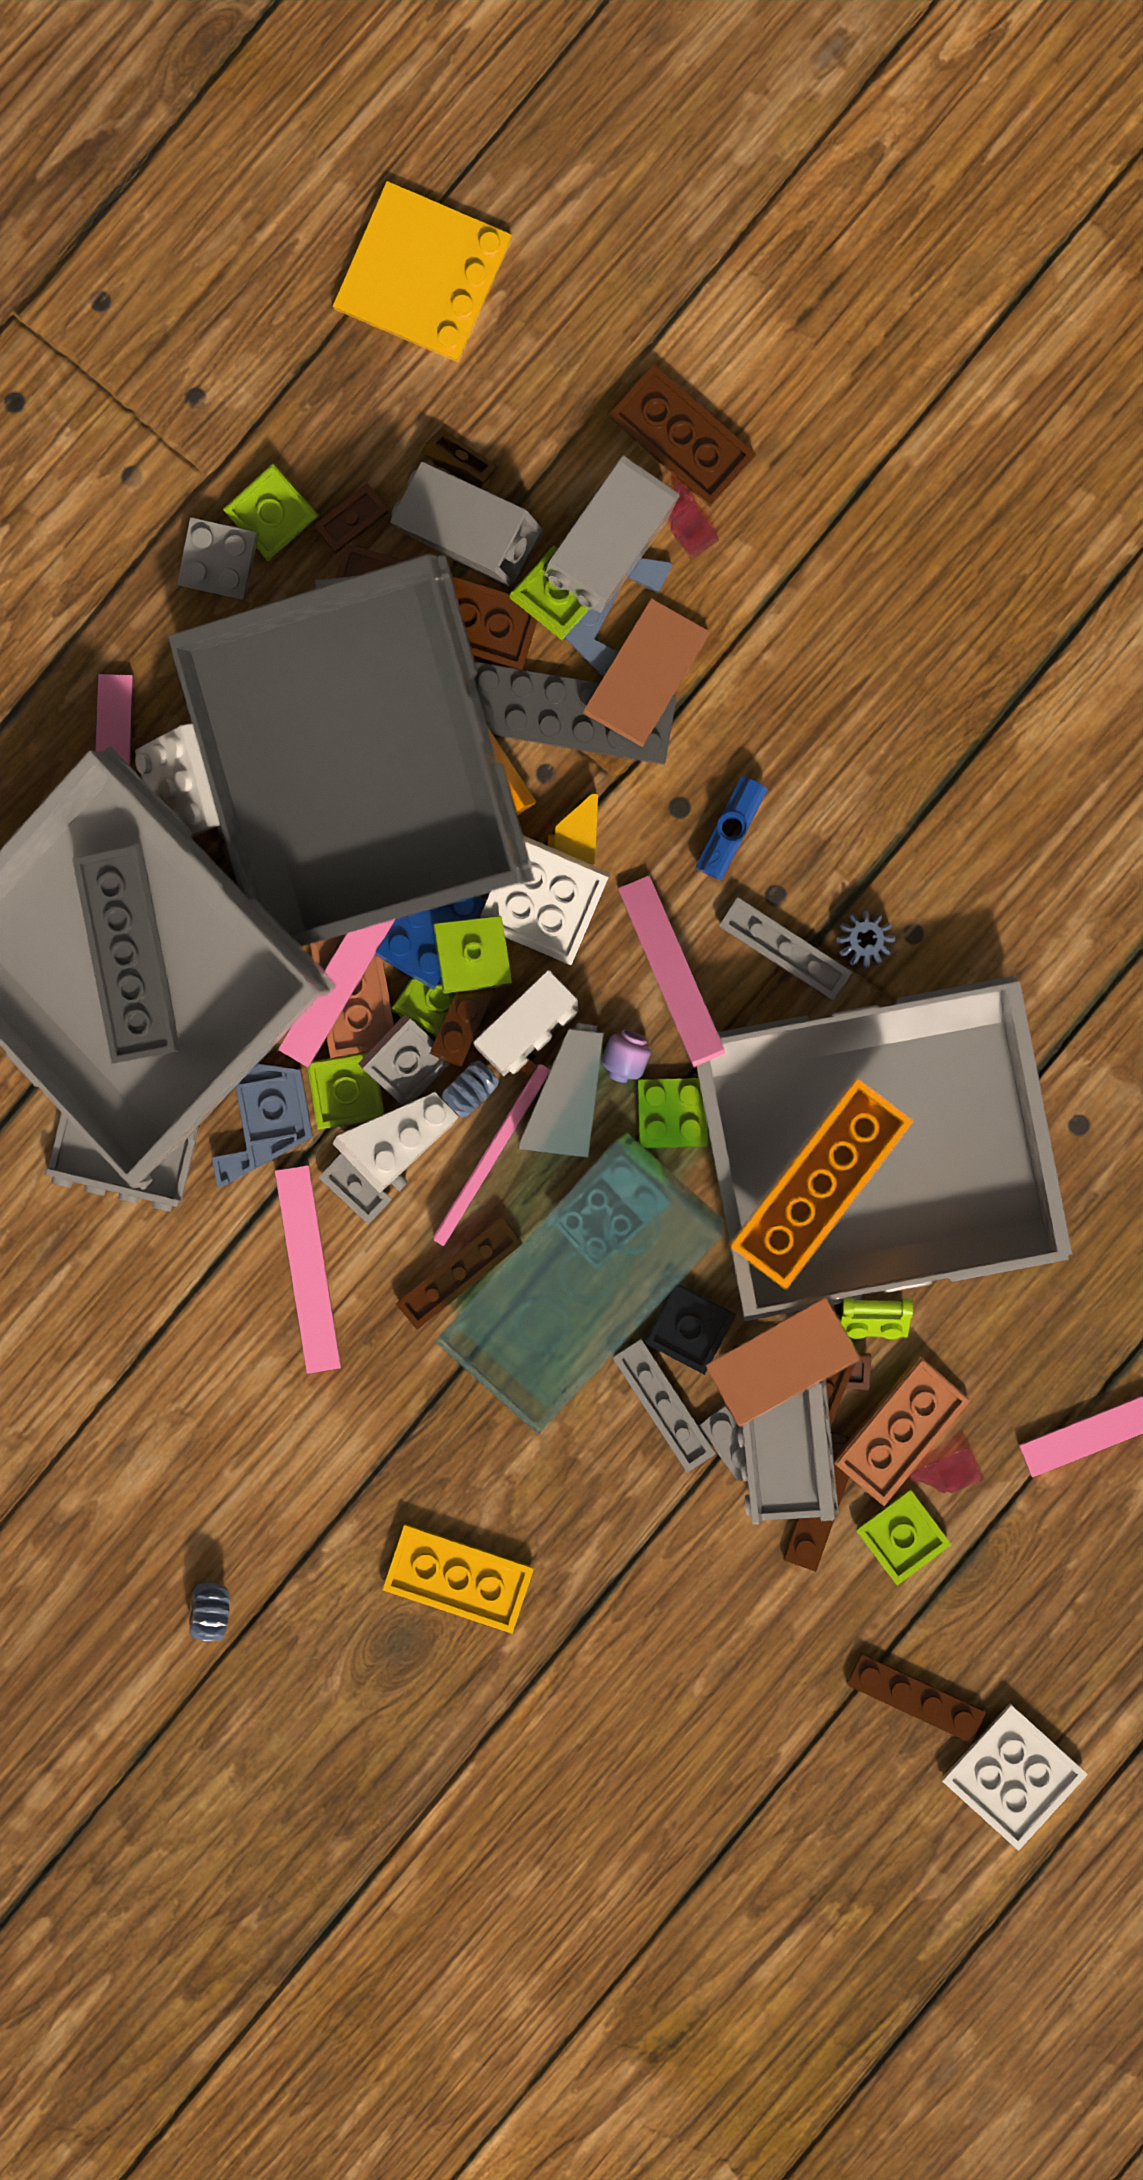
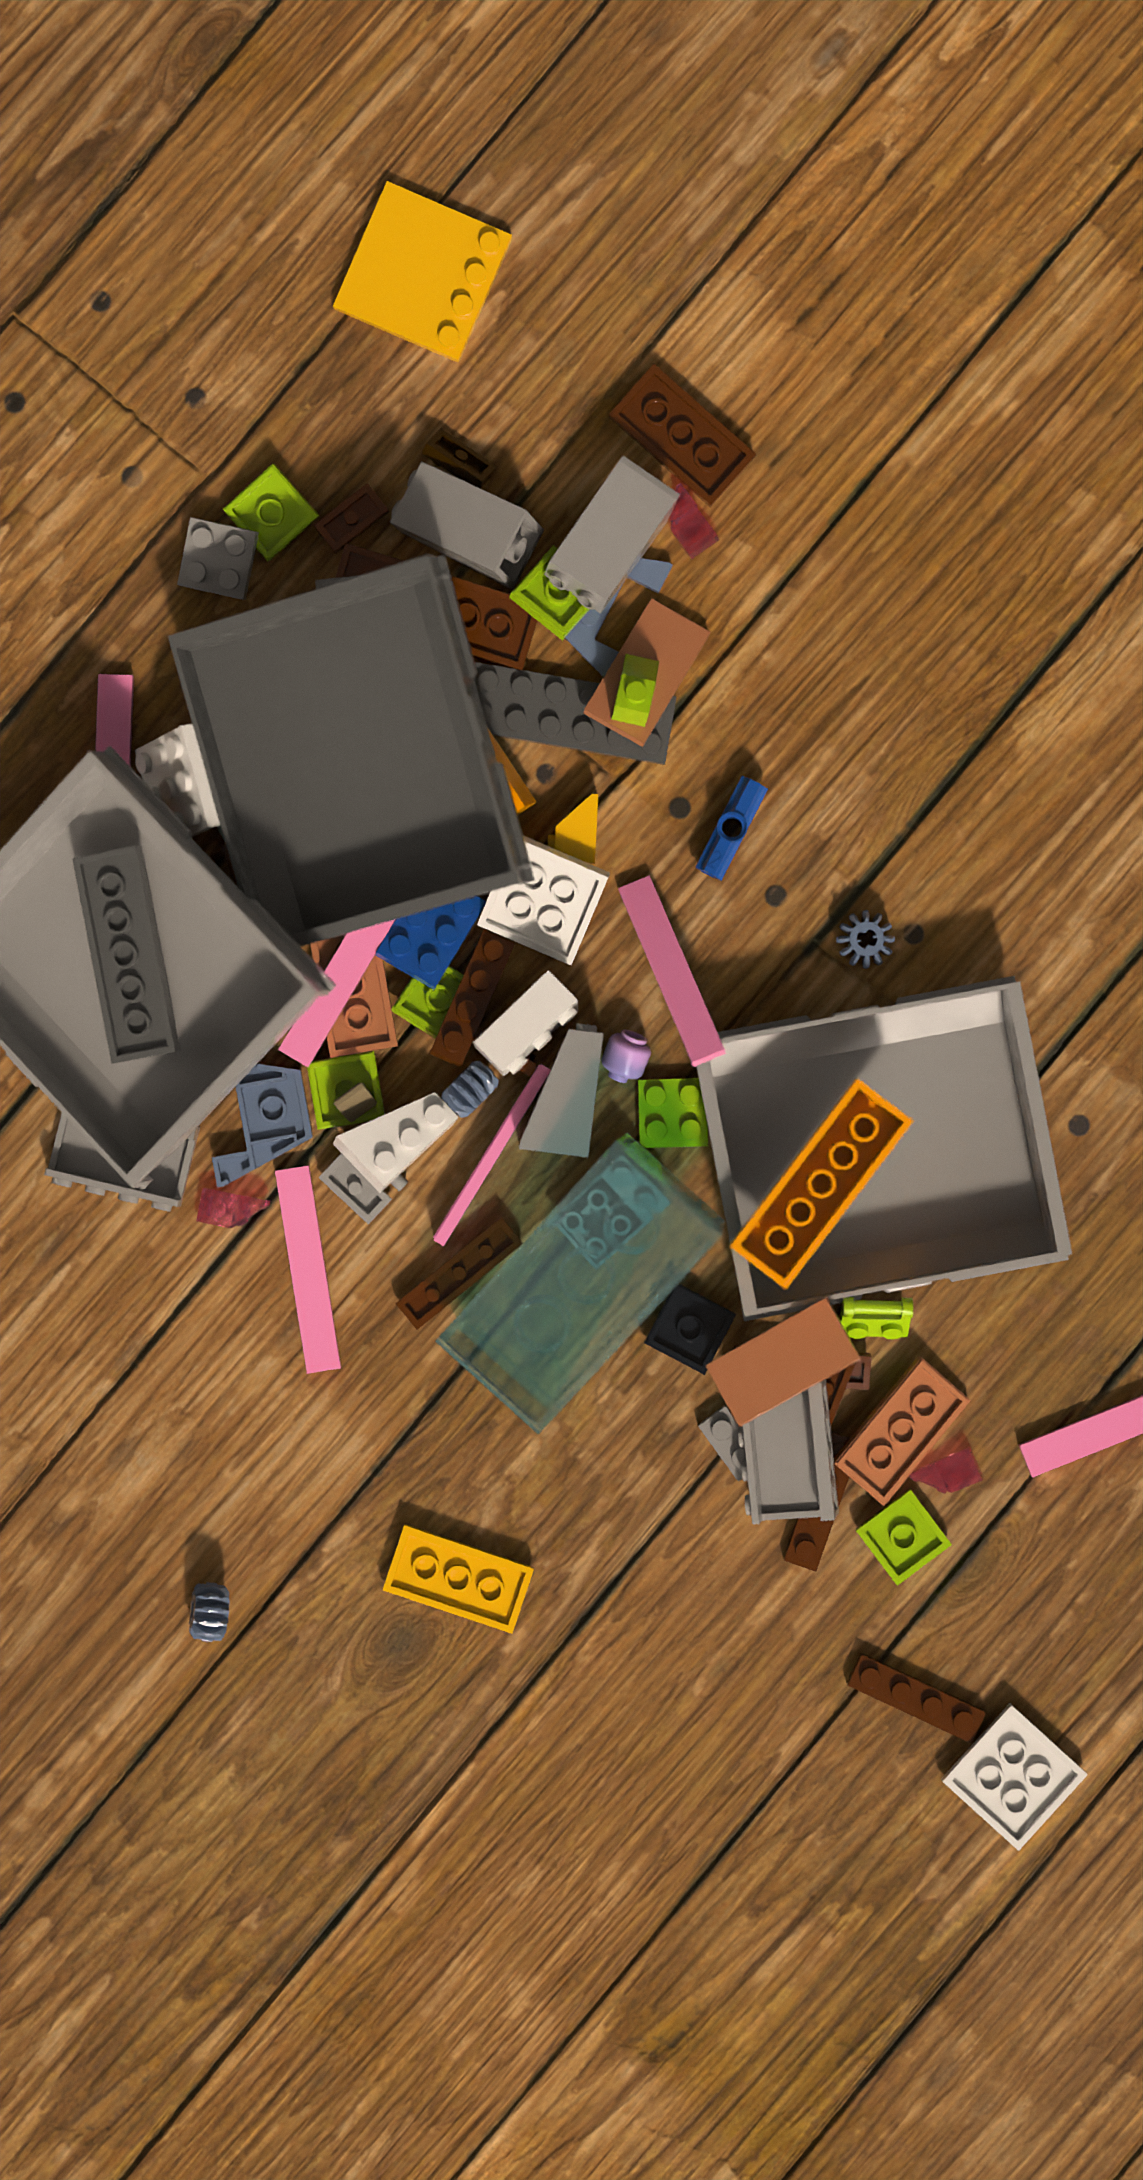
(227, 1208): none -> clear pink slope
(355, 1102): none -> dark tan slope
(403, 1061): light grey plate -> none
(472, 954): lime plate -> none
(635, 690): none -> lime slope
(664, 1405): light grey plate -> none
(785, 949): light grey plate -> none

